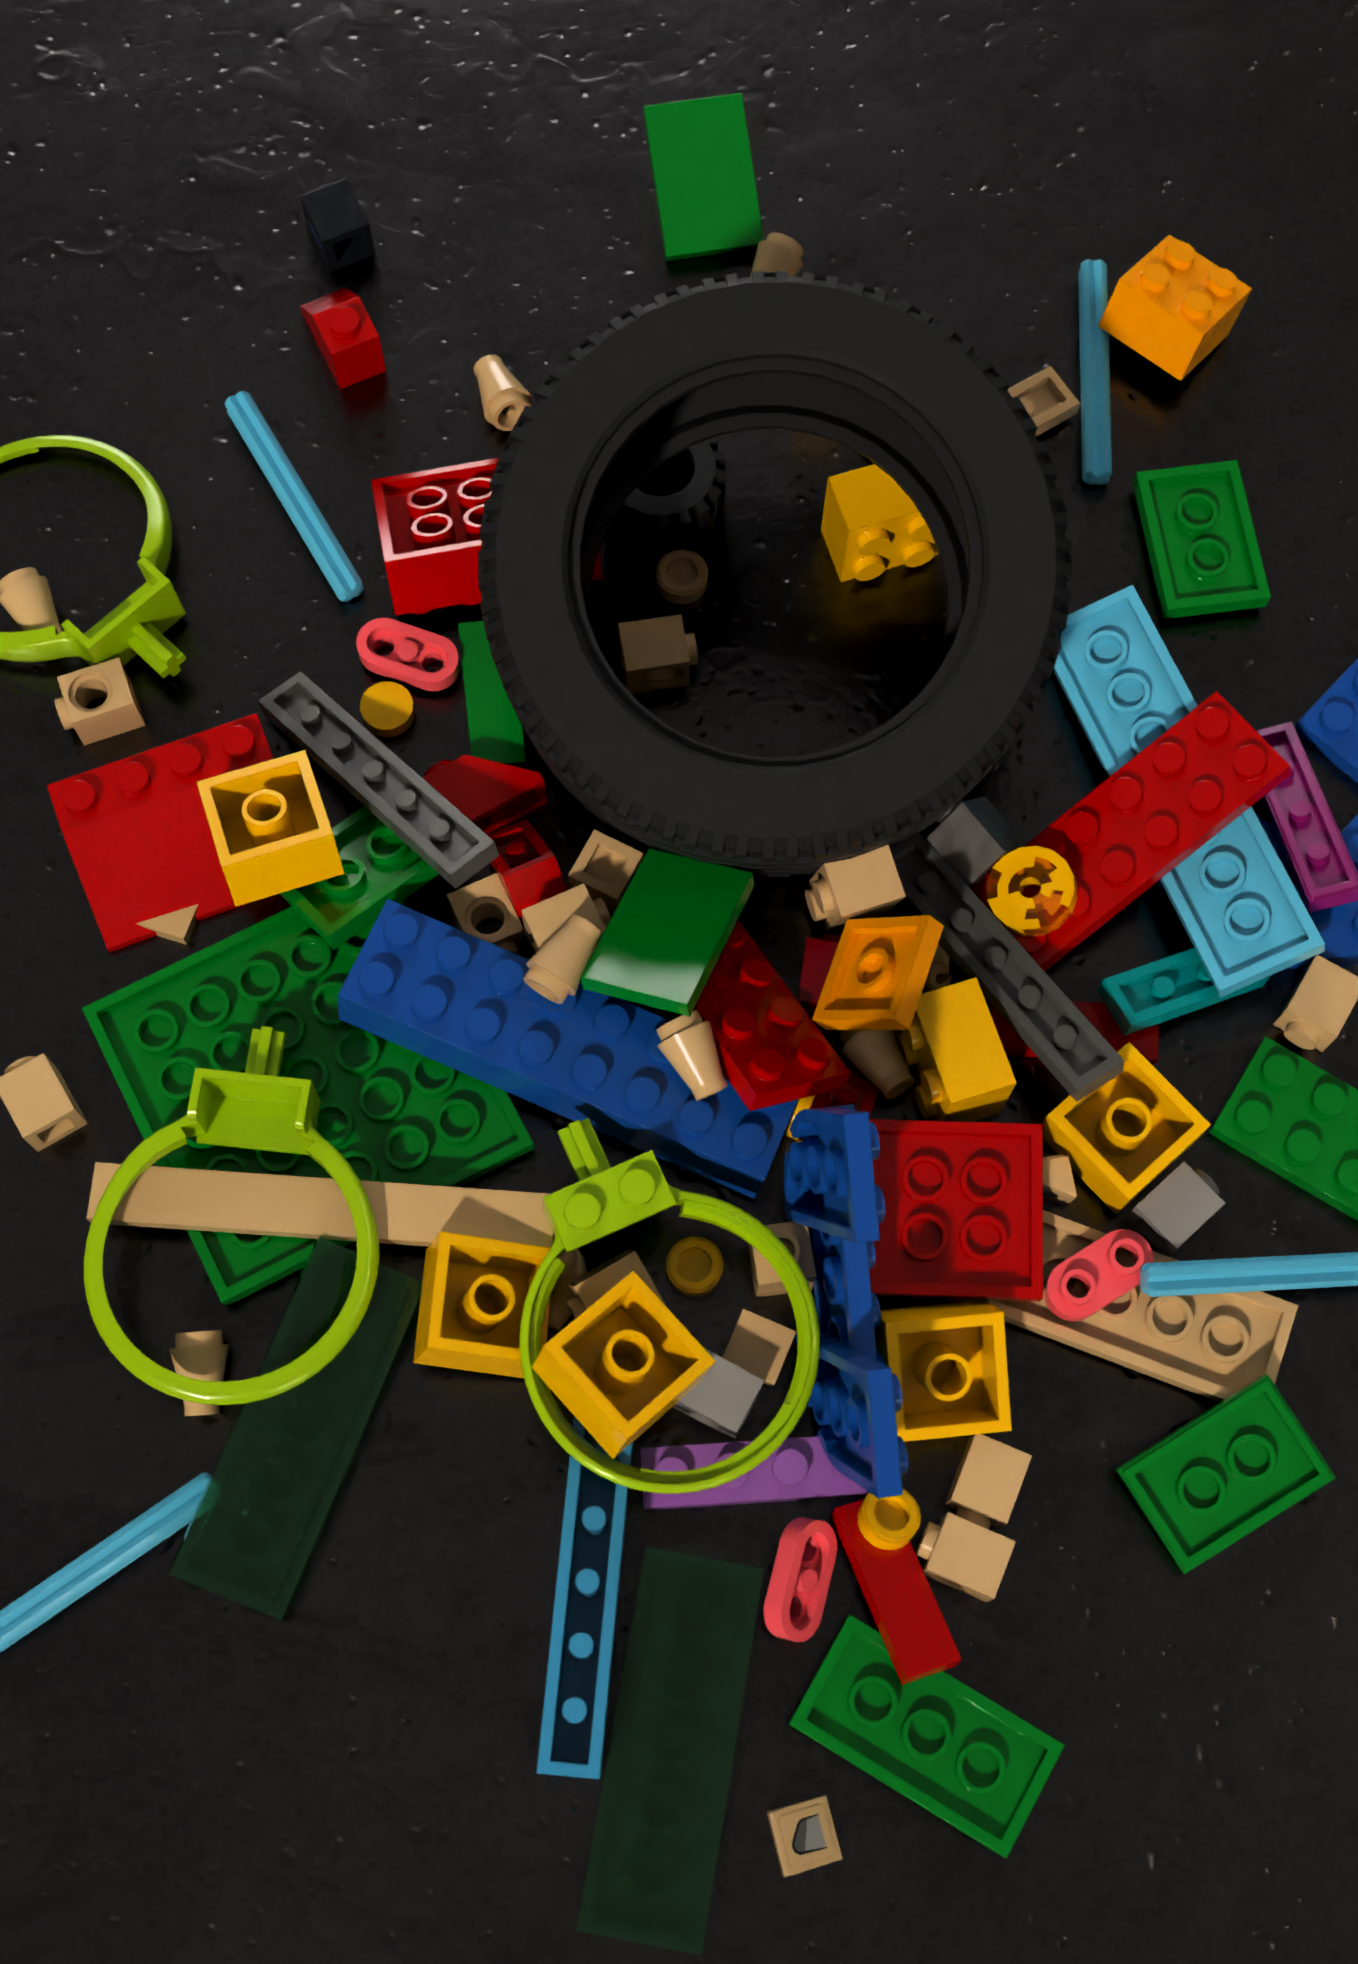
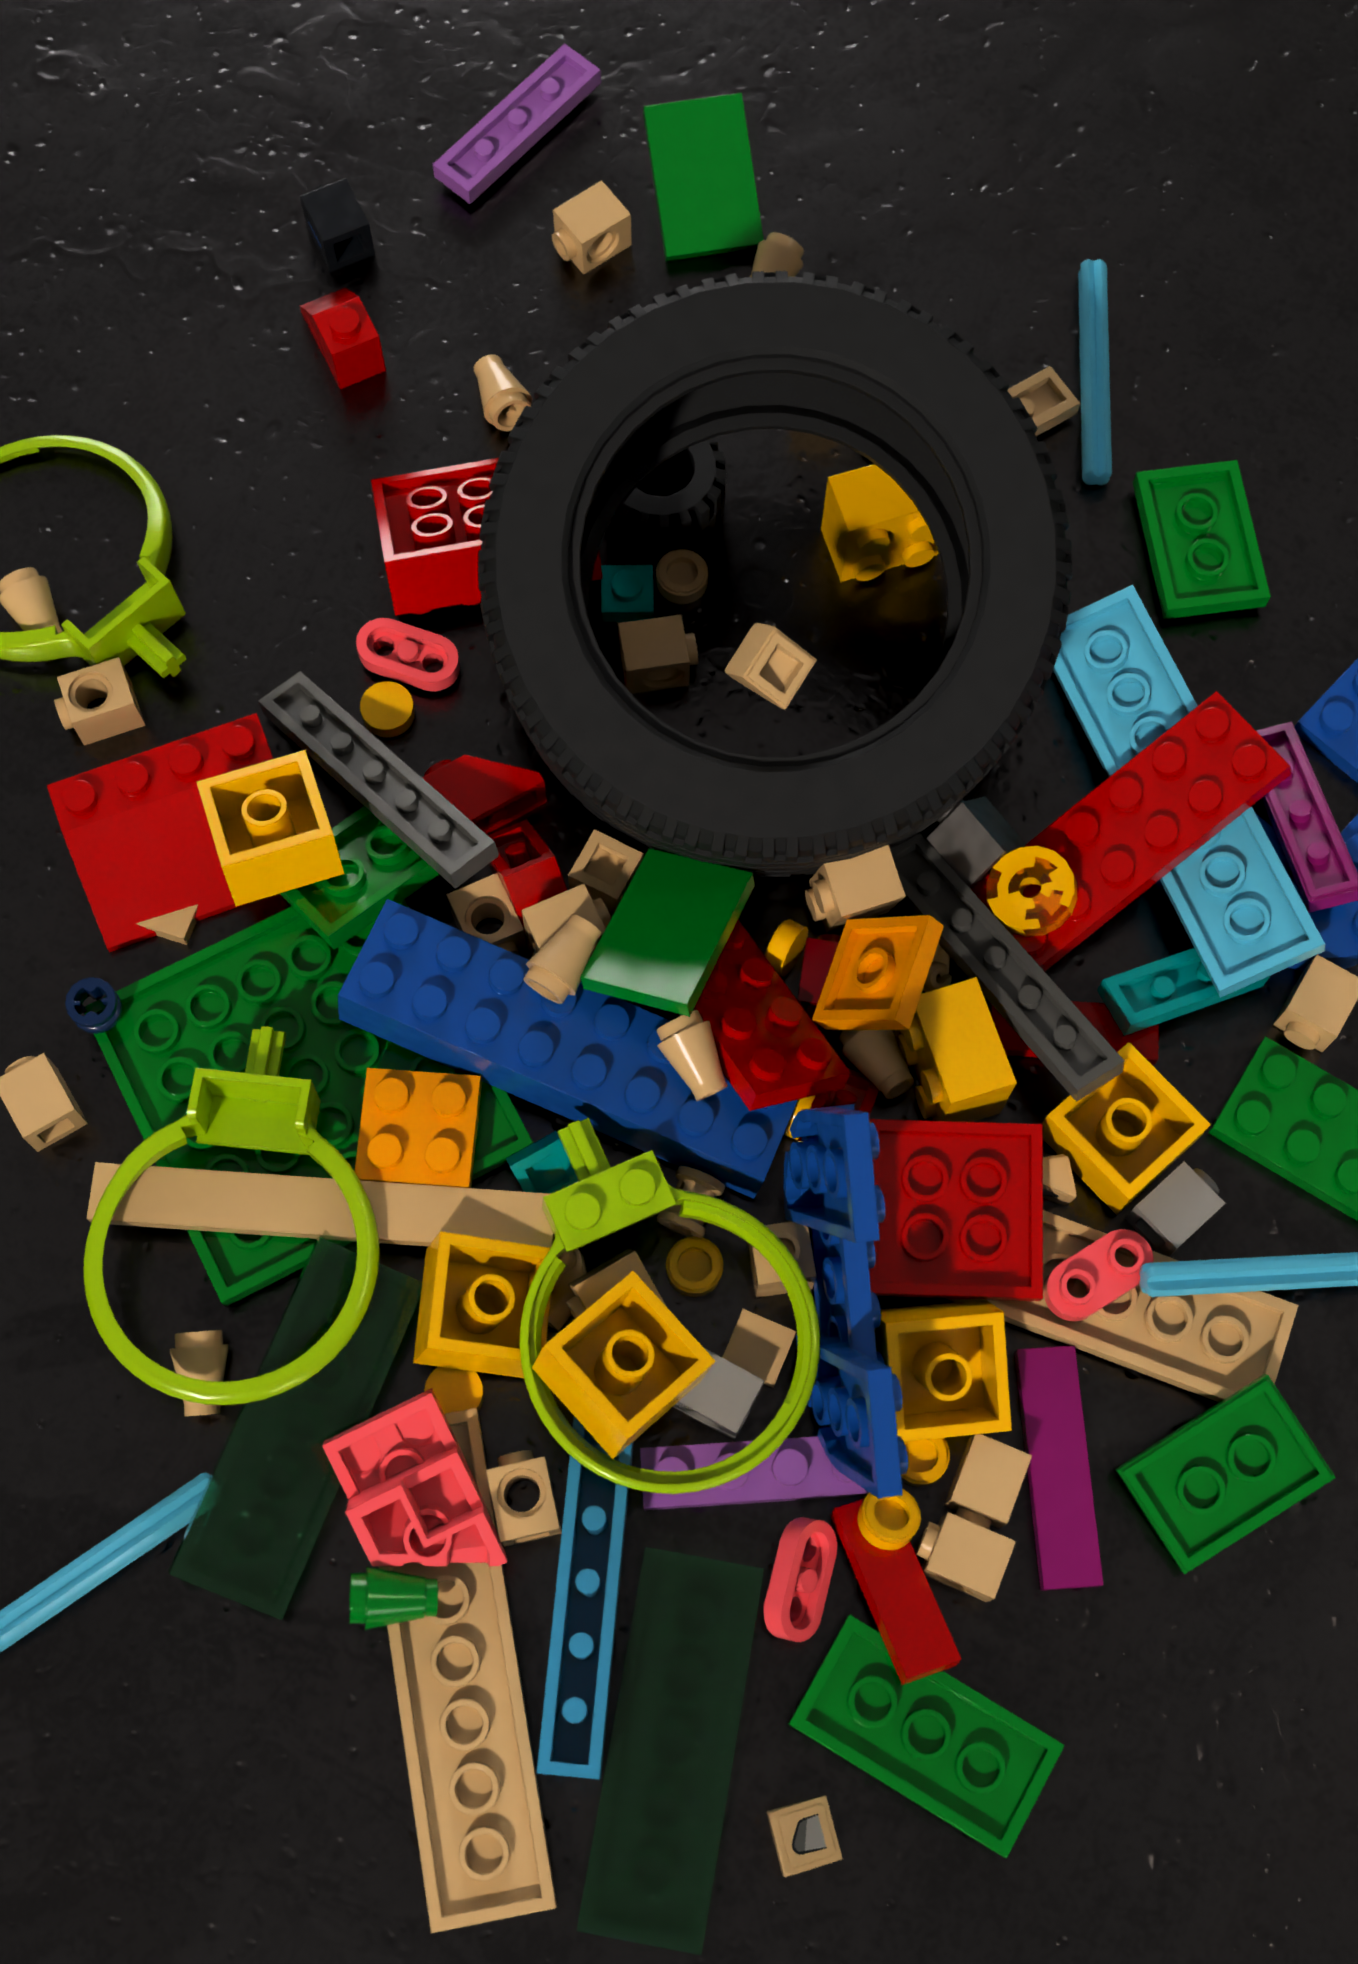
(95, 989): none -> dark blue bush
(294, 496): medium azure axle -> none
(390, 1598): none -> green cone
(413, 1489): none -> coral slope
(418, 1127): none -> light orange plate
(456, 1389): none -> yellow tile
(470, 1738): none -> tan plate
(492, 722): green tile -> none
(517, 123): none -> medium lavender plate
(535, 1523): none -> tan brick
(543, 1166): none -> teal plate
(591, 227): none -> tan brick
(627, 593): none -> teal plate
(692, 1181): none -> tan bush
(770, 664): none -> tan slope
(786, 946): none -> yellow tile
(926, 1461): none -> yellow tile
(1058, 1468): none -> magenta tile
(1174, 307): light orange brick -> none

